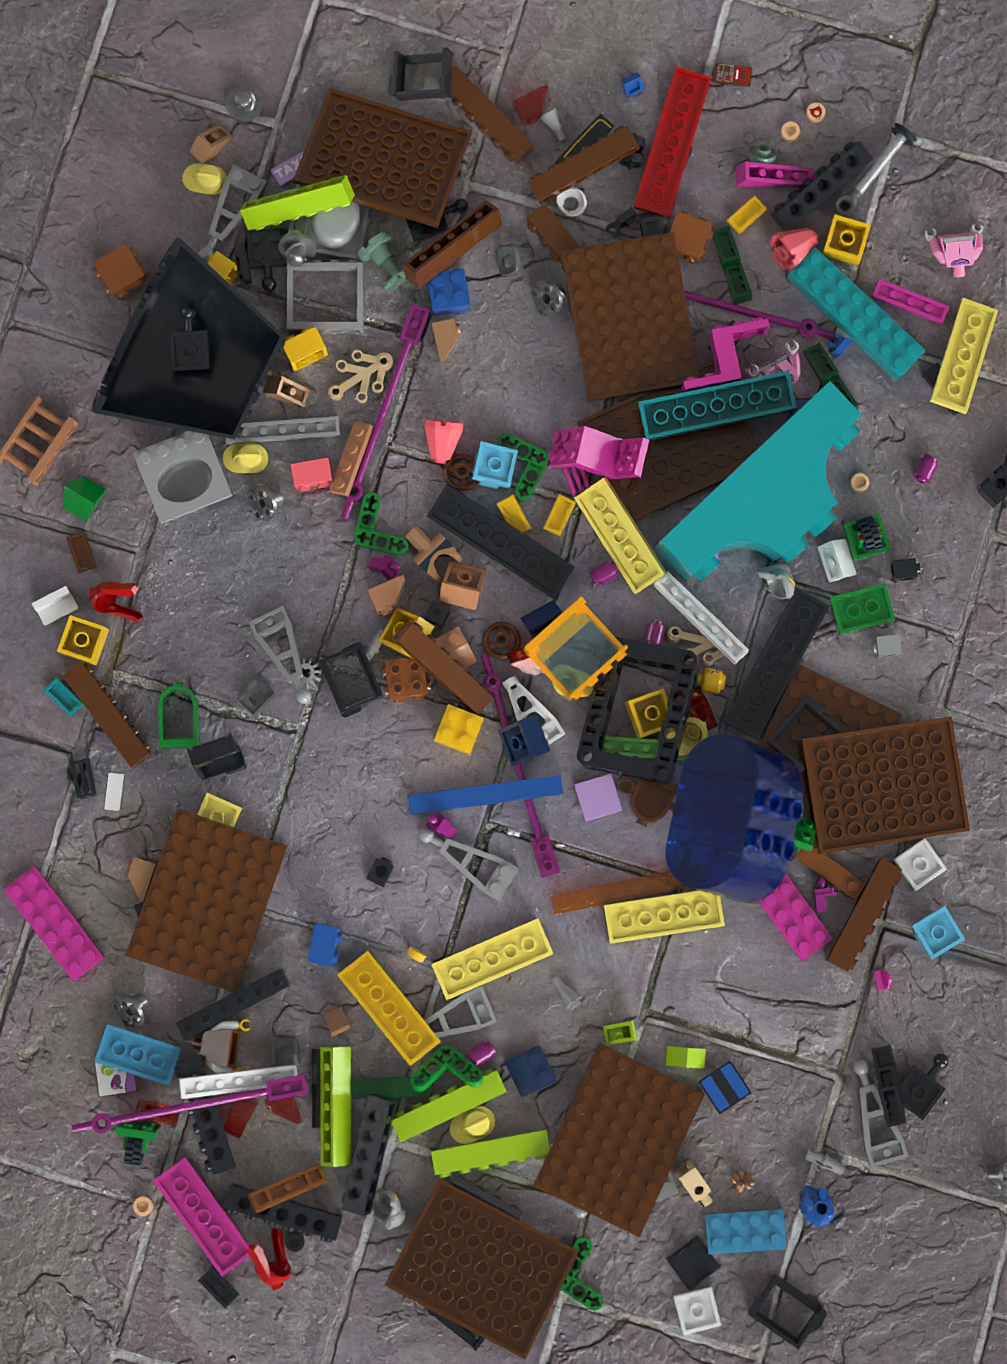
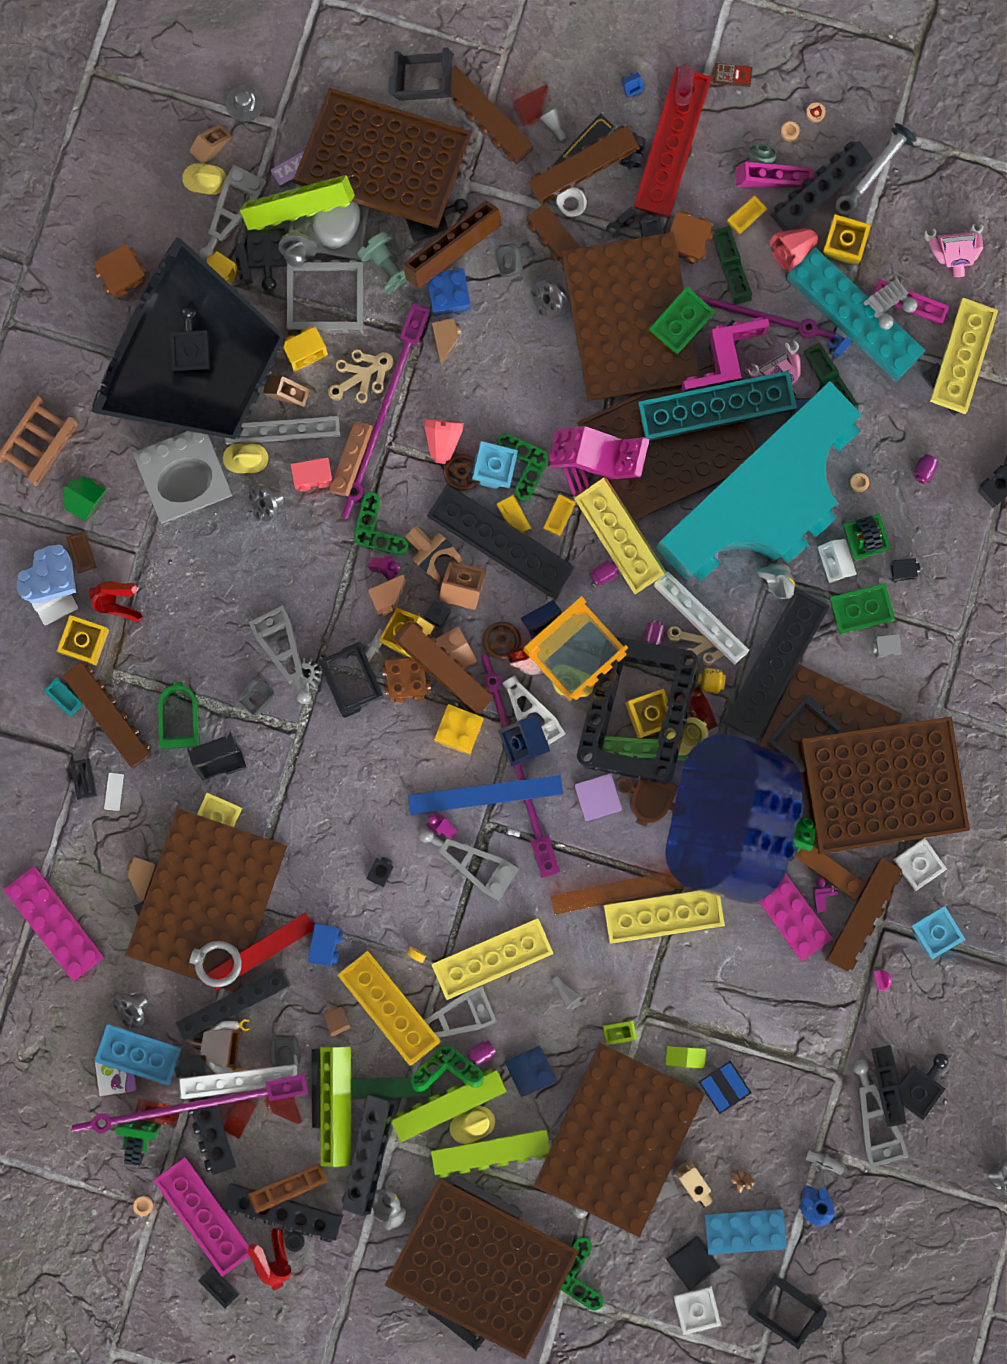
(49, 576): none -> light blue plate
(198, 958): none -> light grey piece
(266, 947): none -> red tile
(681, 320): none -> green plate
(684, 84): none -> clear pink piece
(888, 297): none -> light grey gear

